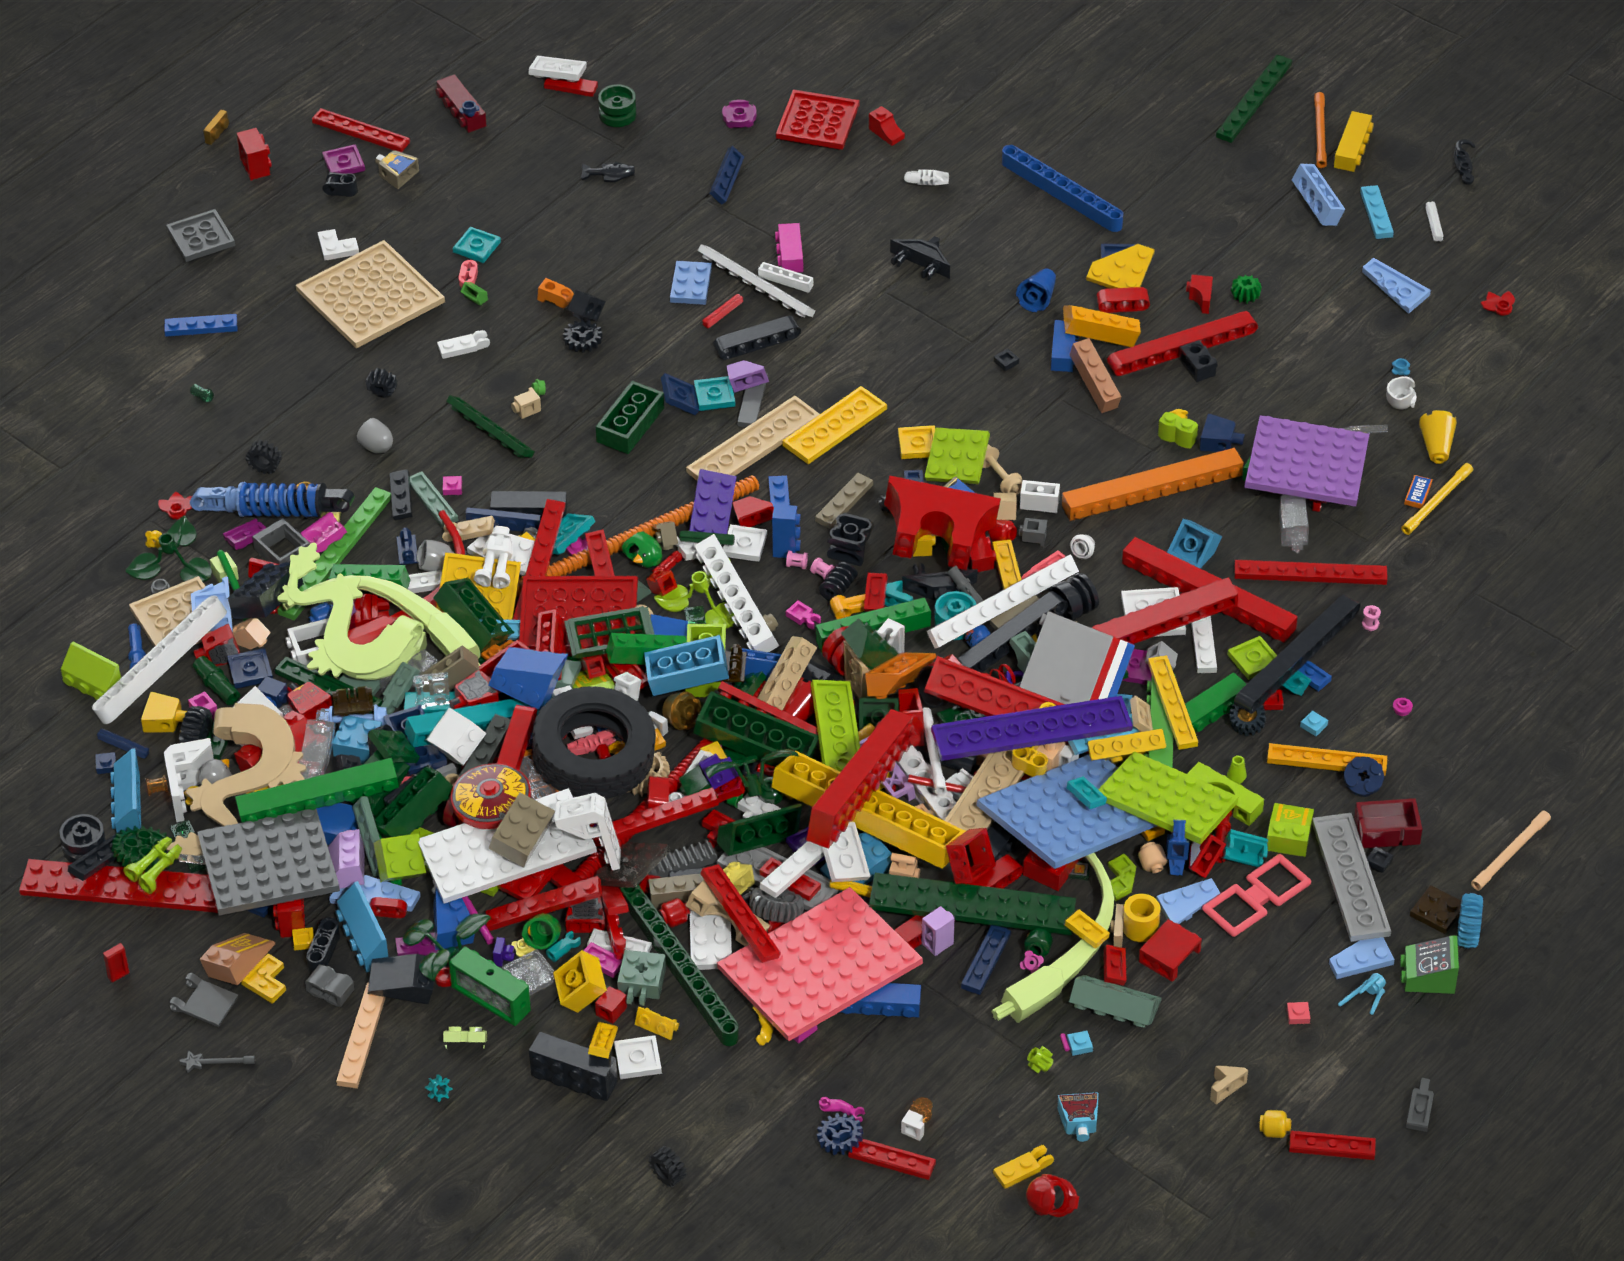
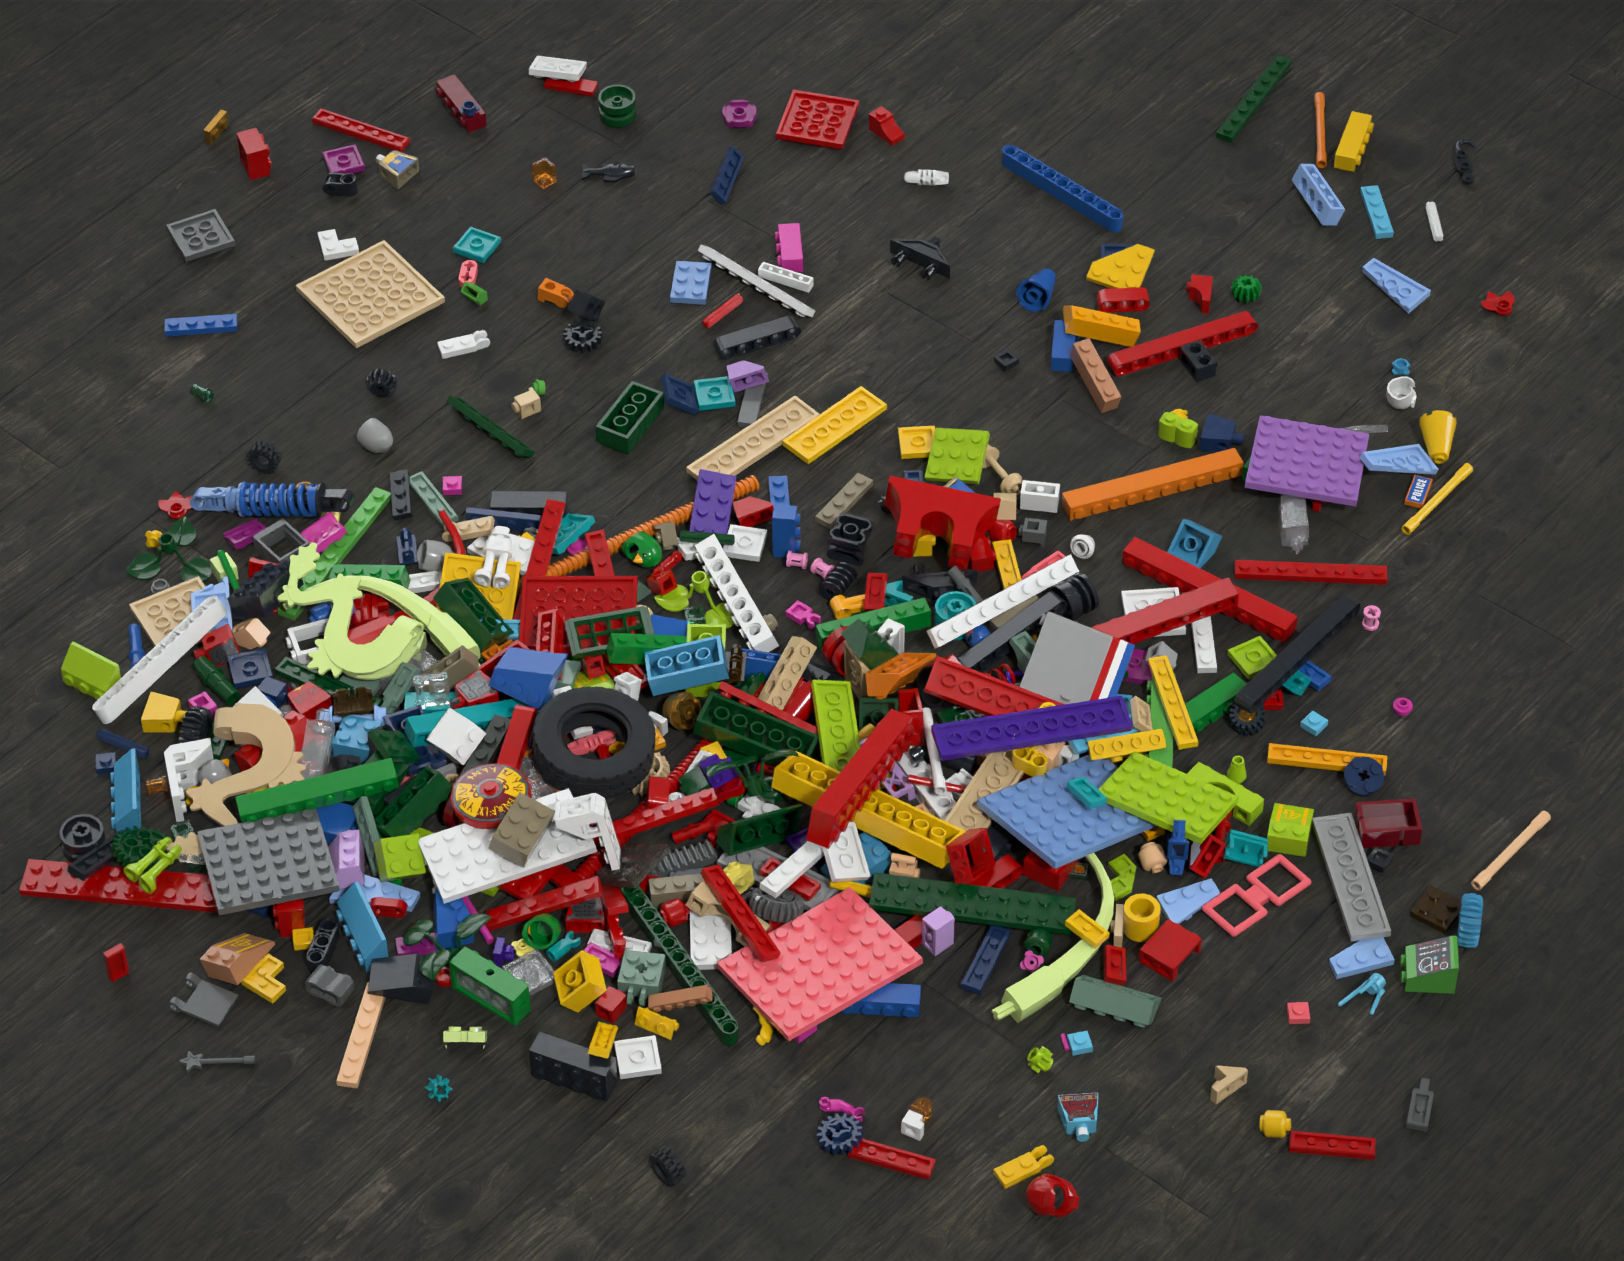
(544, 172): none -> clear orange panel
(680, 998): none -> nougat piece
(692, 831): none -> red pin
(916, 753): none -> black plate
(1400, 459): none -> light blue wing

